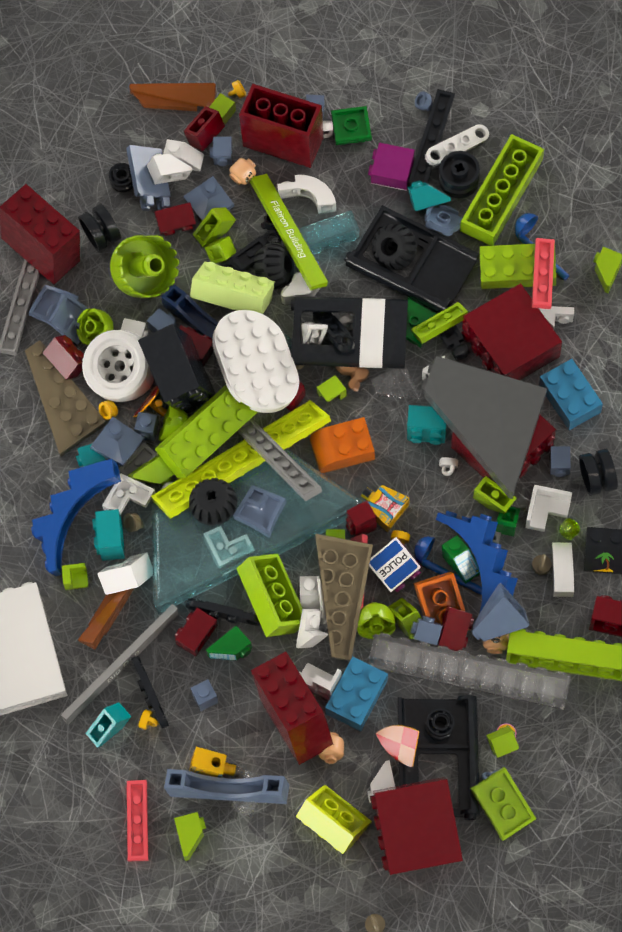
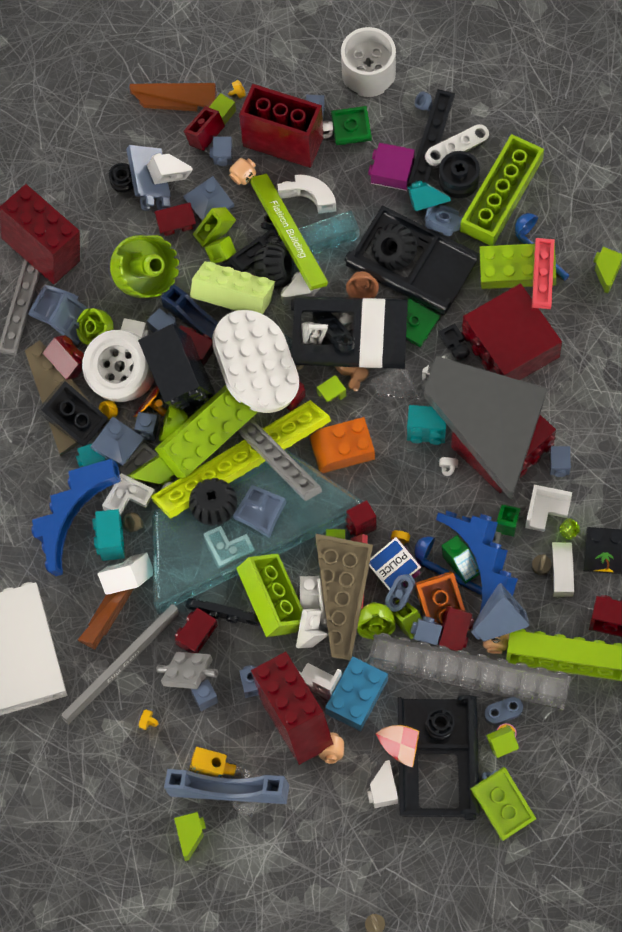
(72, 413): none -> black slope
(75, 576): lime panel -> none
(99, 227): black wheel -> none
(108, 724): teal slope -> none
(137, 820): coral tile -> none
(145, 685): black plate -> none
(185, 153): white slope -> none
(187, 670): none -> light grey plate
(230, 646): green slope -> none
(248, 682): none -> sand blue brick
(333, 818): neon yellow slope -> none
(362, 285): none -> nougat helmet
(368, 61): none -> white brick
(386, 504): torso -> none
(400, 591): none -> sand blue plate
(416, 826): dark red brick -> none
(439, 323): lime plate -> none
(492, 496): lime slope -> none
(505, 713): none -> sand blue plate
(559, 314): white slope -> none
(570, 394): dark azure brick -> none
(598, 472): black wheel -> none

